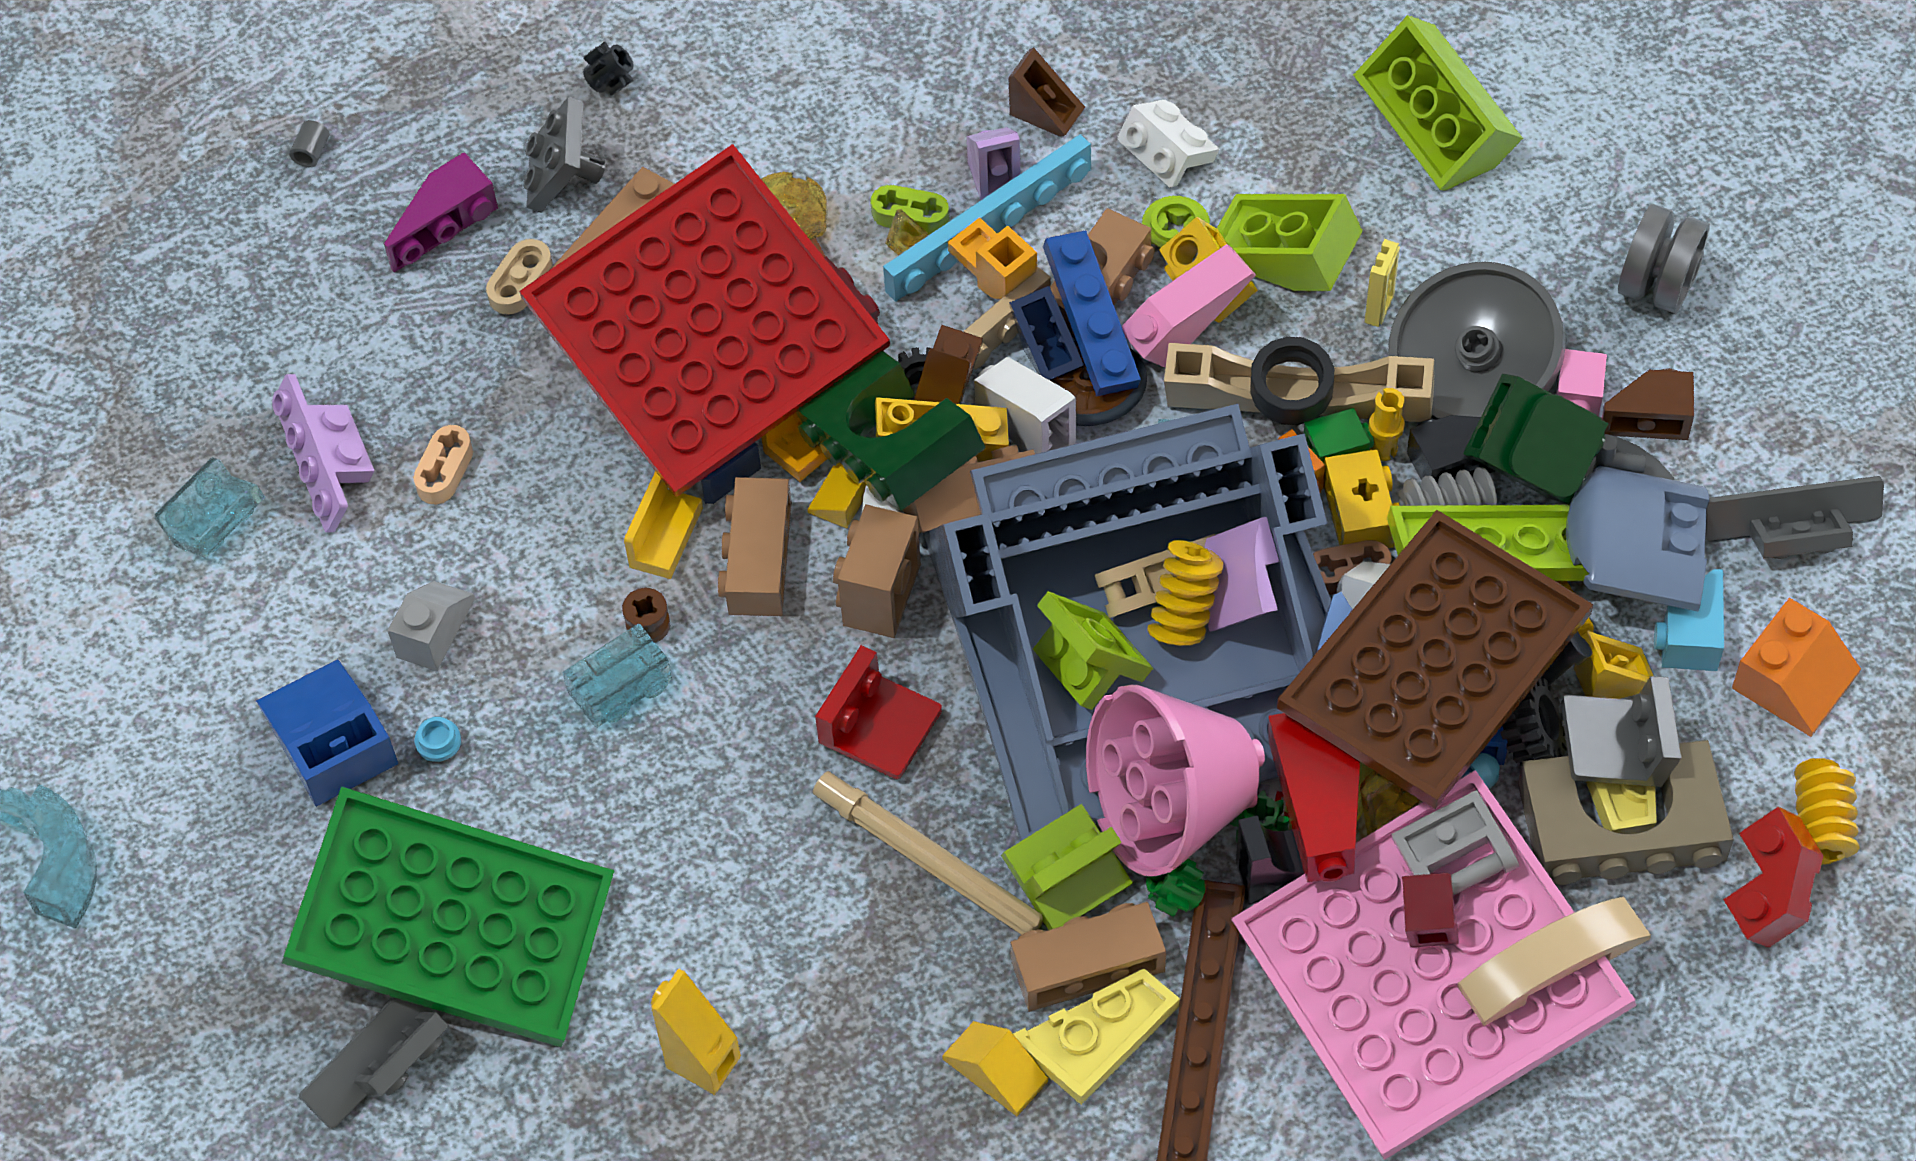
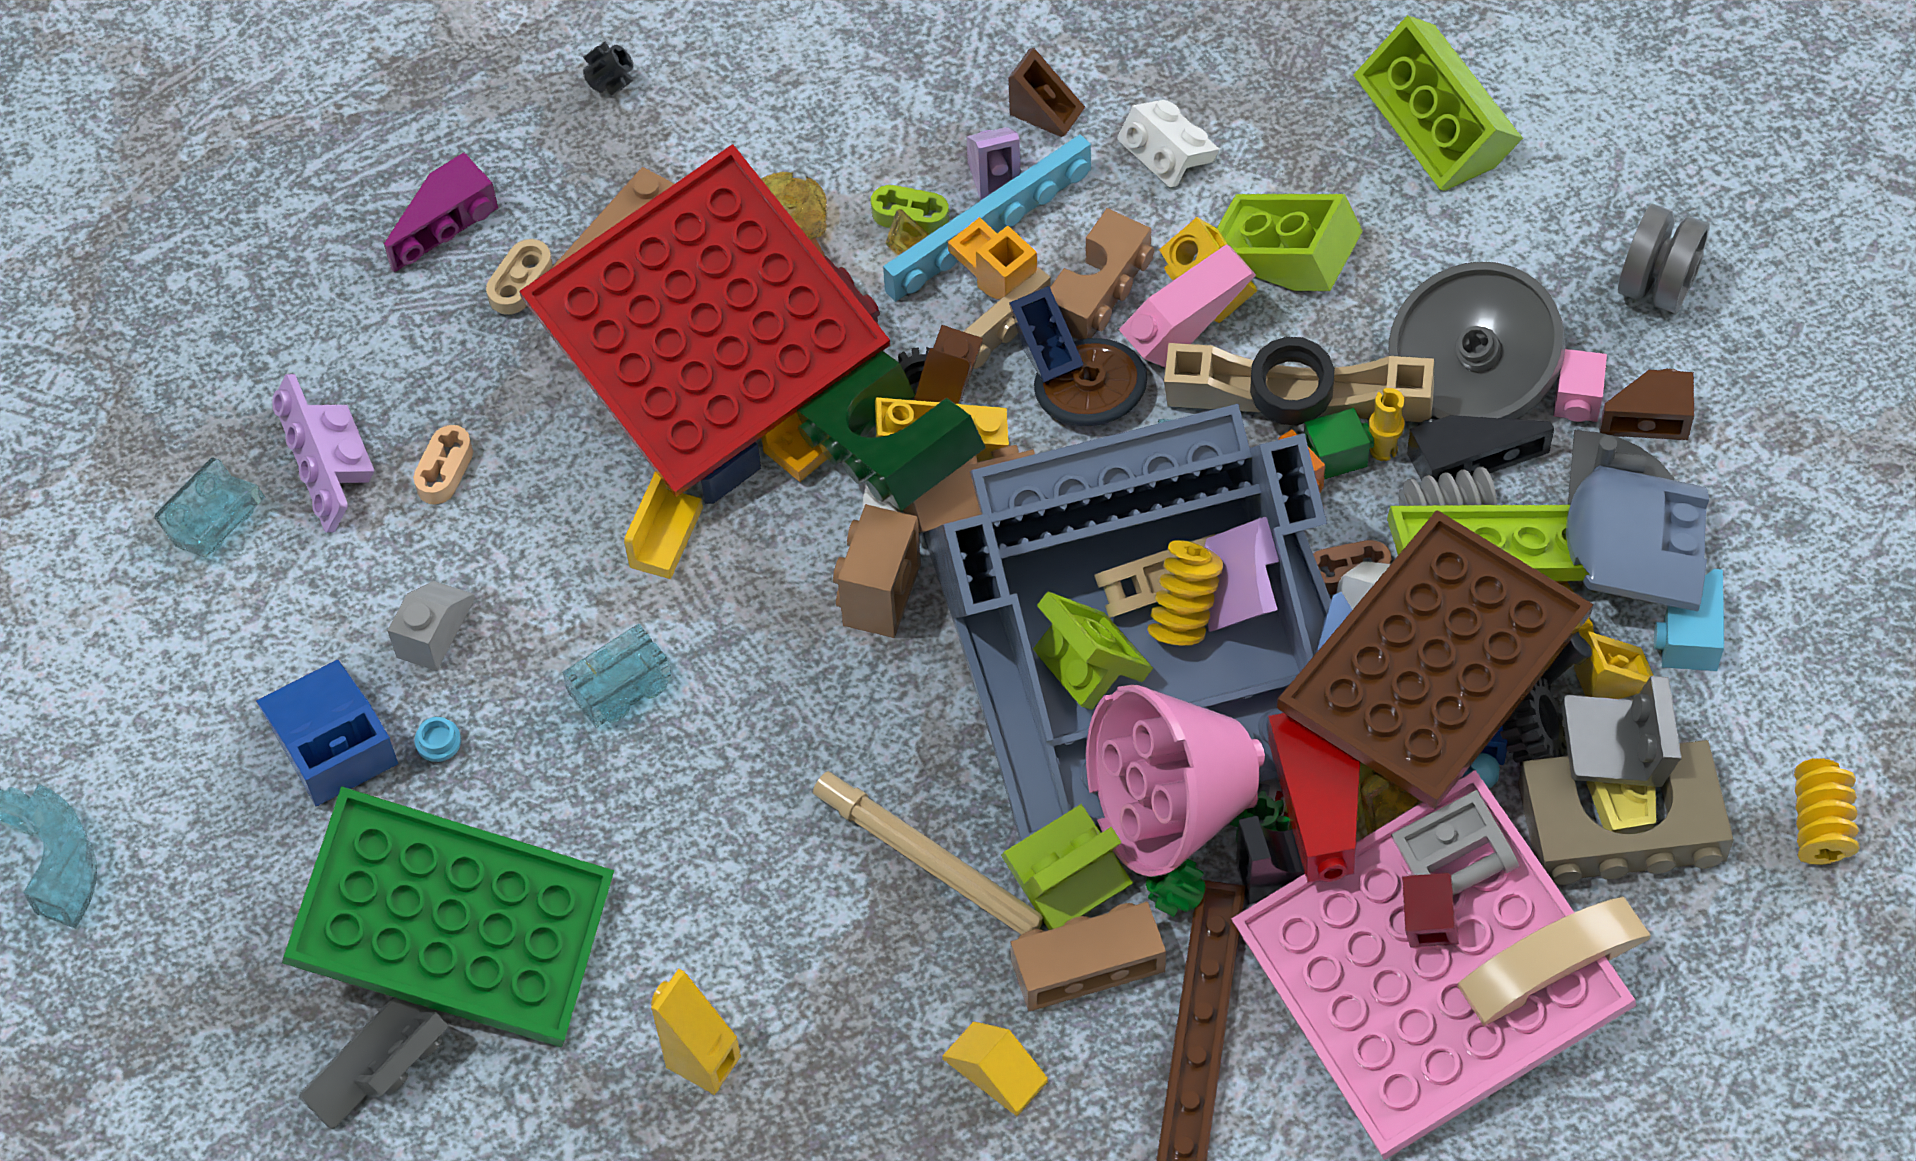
(309, 143): dark grey hinge -> none
(557, 156): dark grey plate -> none
(656, 622): reddish brown wheel -> none
(756, 547): medium nougat brick -> none
(838, 498): yellow slope -> none
(875, 717): red bracket -> none
(1038, 410): white slope -> none
(1091, 313): blue plate -> none
(1096, 1037): light yellow wing -> none
(1172, 209): lime gear -> none
(1359, 497): yellow brick -> none
(1382, 283): light yellow tile -> none
(1536, 438): dark green brick -> none
(1780, 896): red brick -> none
(1796, 517): dark grey bracket -> none
(1797, 668): orange slope -> none

